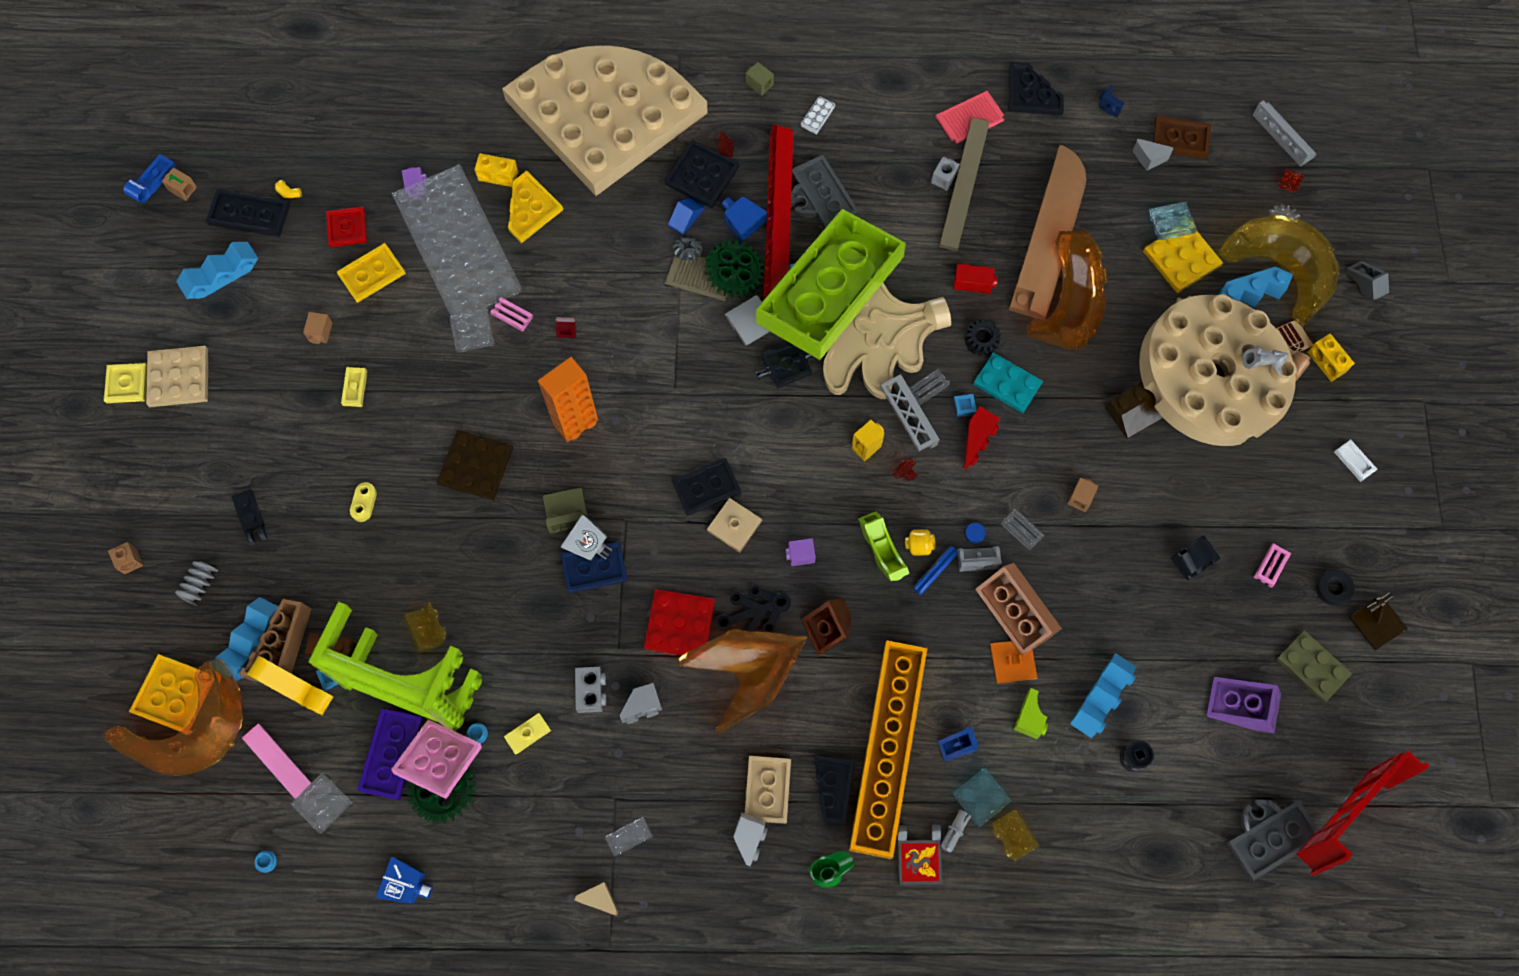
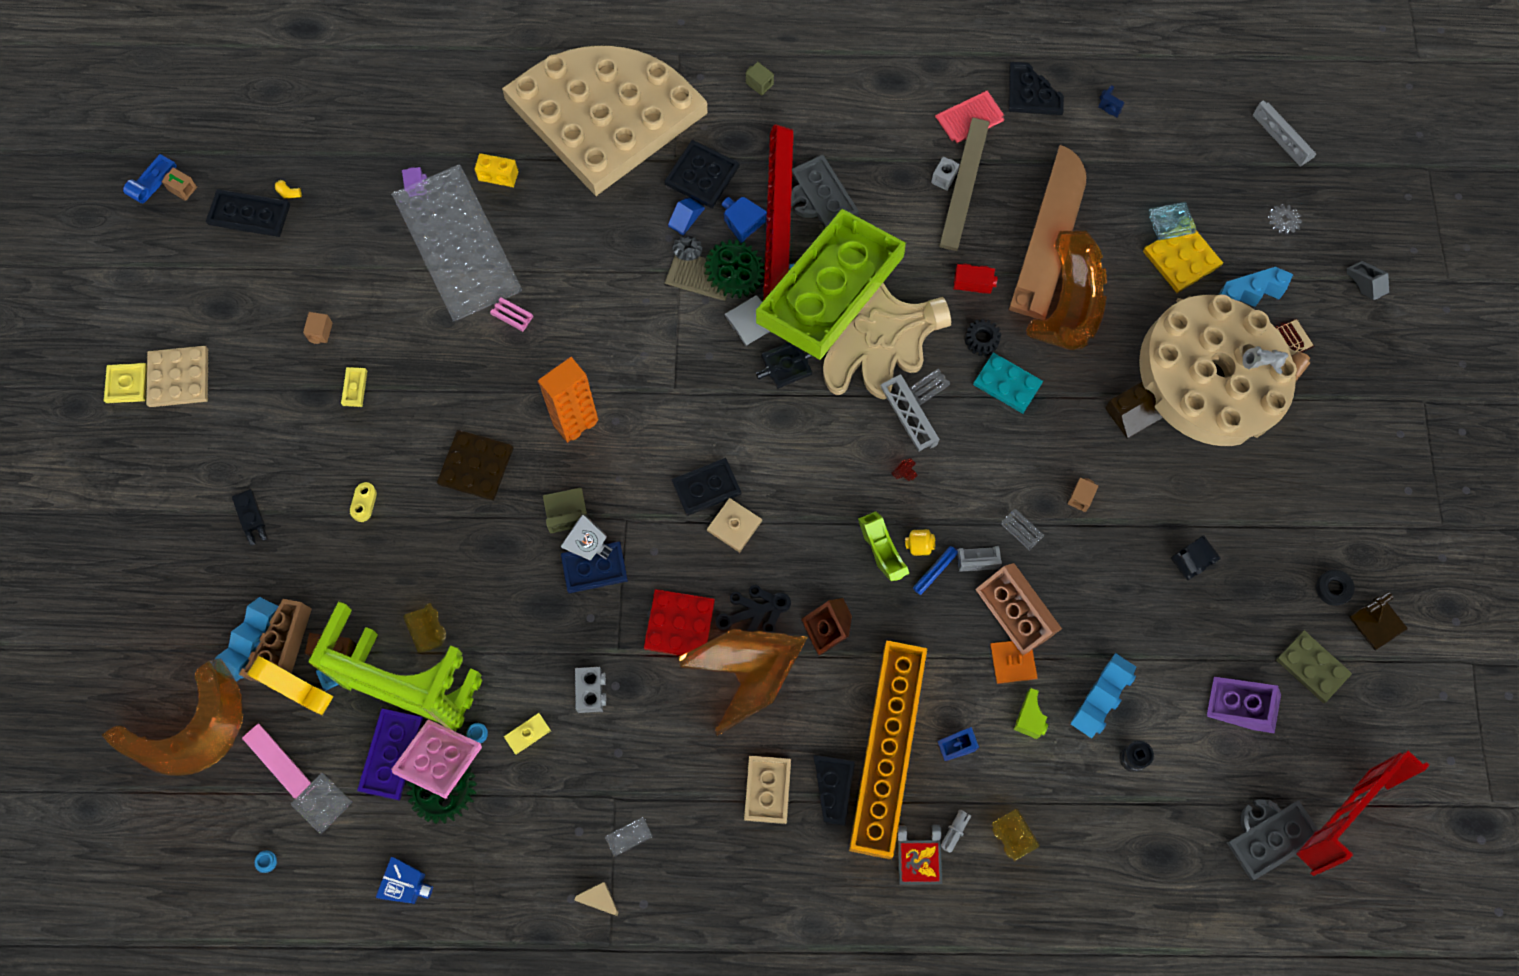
(125, 558): medium nougat brick -> none
(168, 694): yellow plate -> none
(195, 582): light grey piece -> none
(217, 271): dark azure brick -> none
(346, 227): red plate -> none
(371, 272): yellow plate -> none
(471, 330): clear plate -> none
(530, 207): yellow plate -> none
(565, 327): dark red tile -> none
(640, 703): light grey slope -> none
(725, 145): clear red slope -> none
(747, 836): light grey slope -> none
(800, 552): medium lavender brick -> none
(818, 115): white tile -> none
(829, 869): green piece -> none
(868, 440): yellow brick -> none
(964, 405): dark azure plate -> none
(975, 533): blue tile -> none
(978, 431): red slope -> none
(981, 797): clear light blue plate -> none
(1151, 153): light grey slope -> none
(1185, 136): reddish brown plate -> none
(1264, 578): bright pink tile -> none
(1291, 180): clear red tile -> none
(1296, 248): clear yellow windscreen -> none
(1330, 357): yellow brick -> none
(1355, 460): white tile -> none

